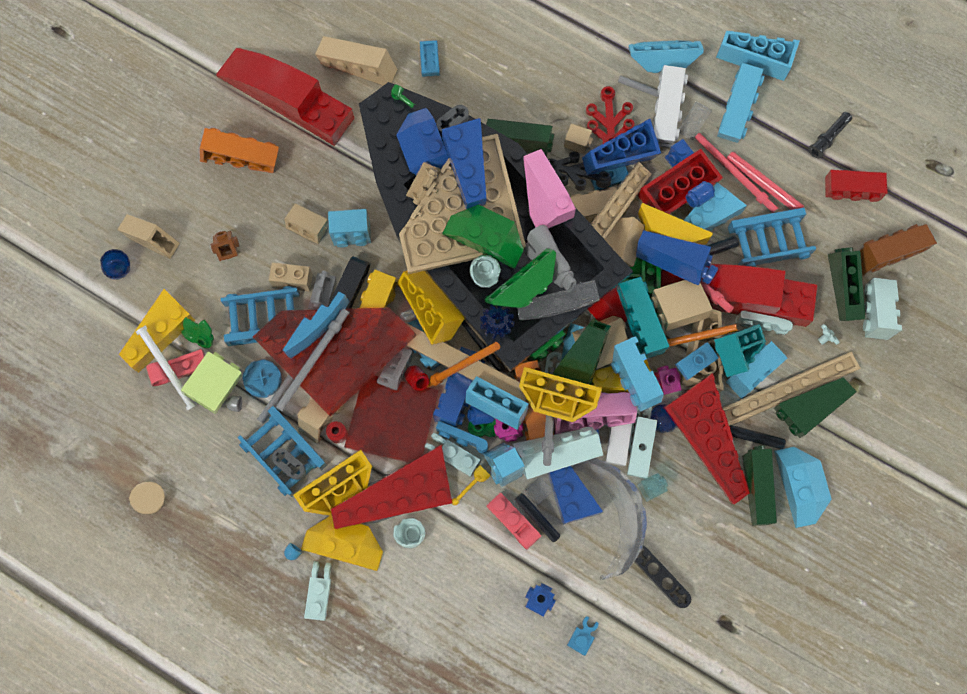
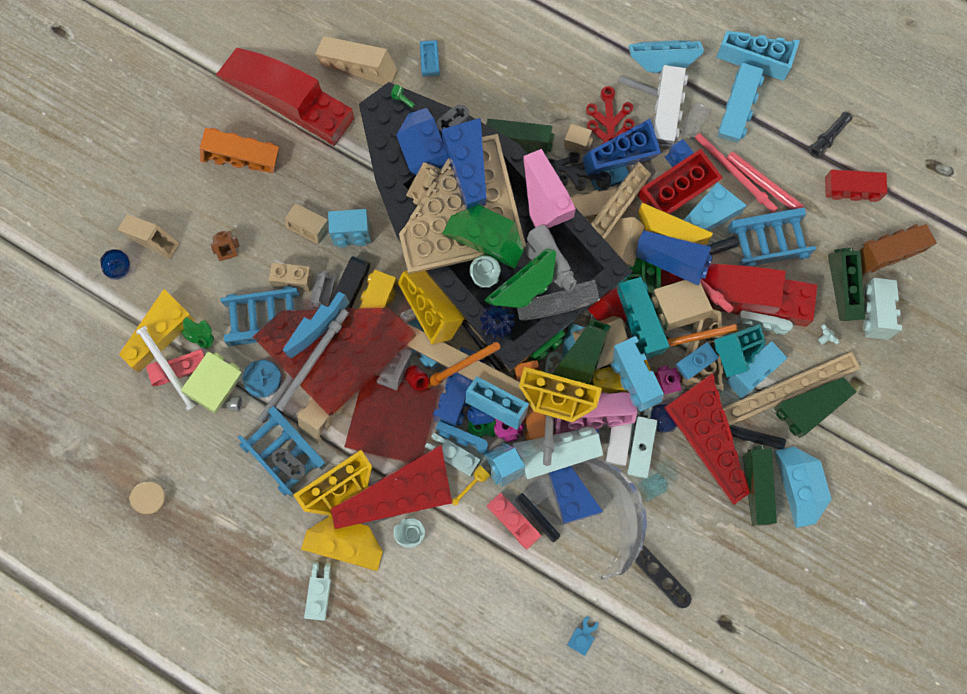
(292, 552): dark azure hinge -> none
(337, 438): red brick -> none
(546, 604): blue brick -> none
(700, 194): blue brick -> none
(710, 274): blue tile -> none

